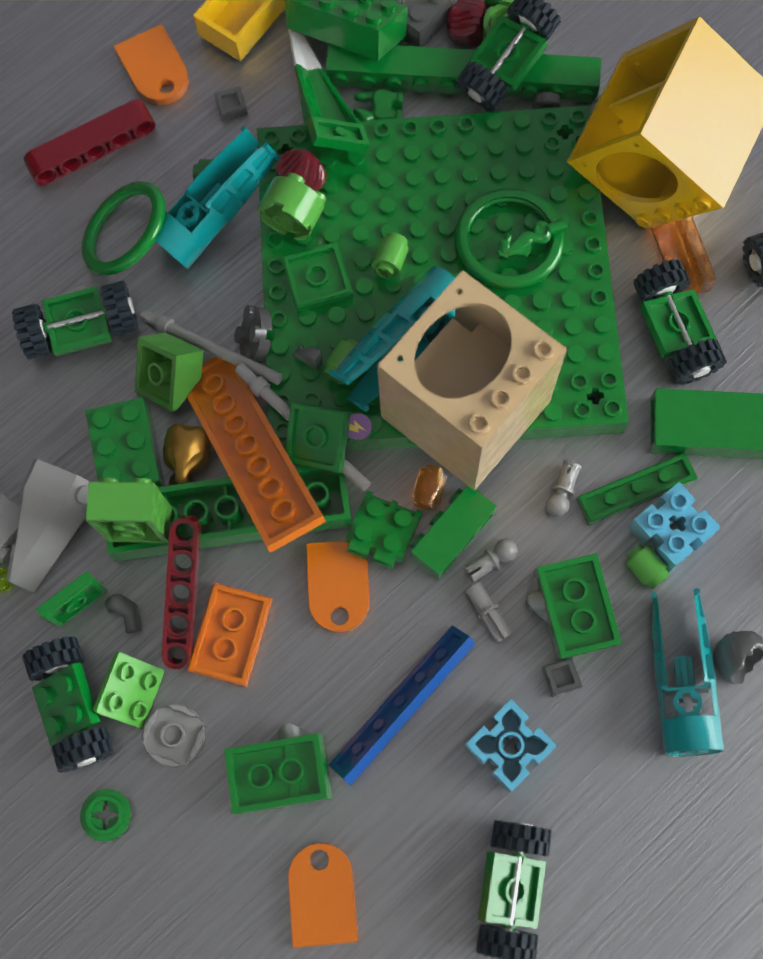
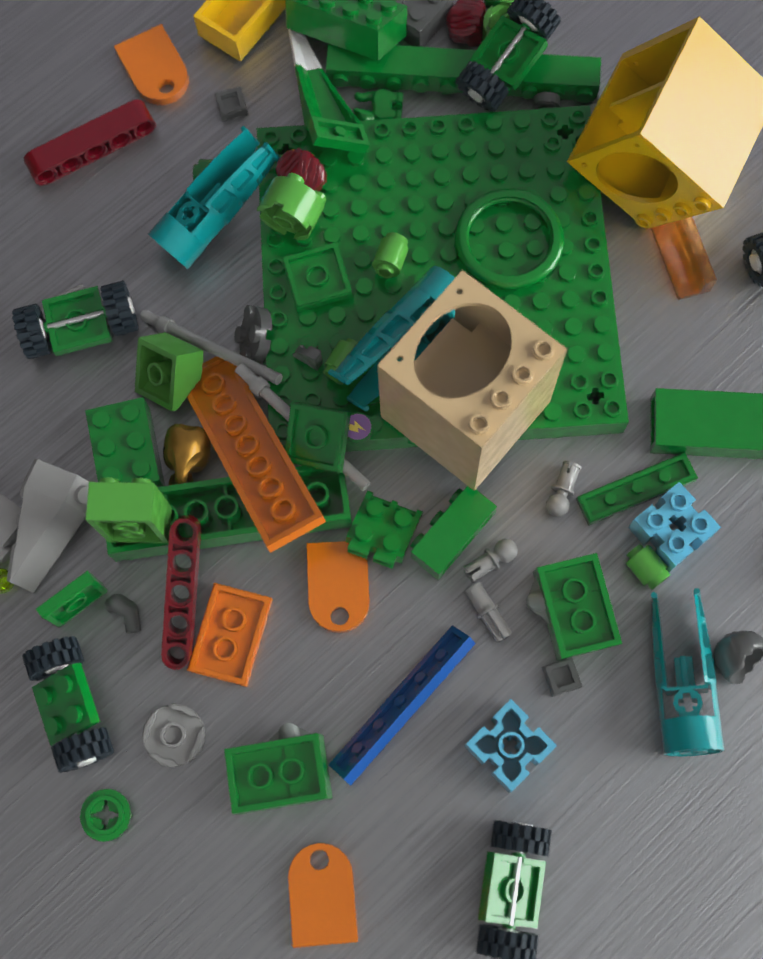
(128, 690): bright green bracket -> none
(144, 243): green wedge -> none
(429, 487): clear orange brick -> none
(522, 243): green animal -> none
(678, 322): plate -> none

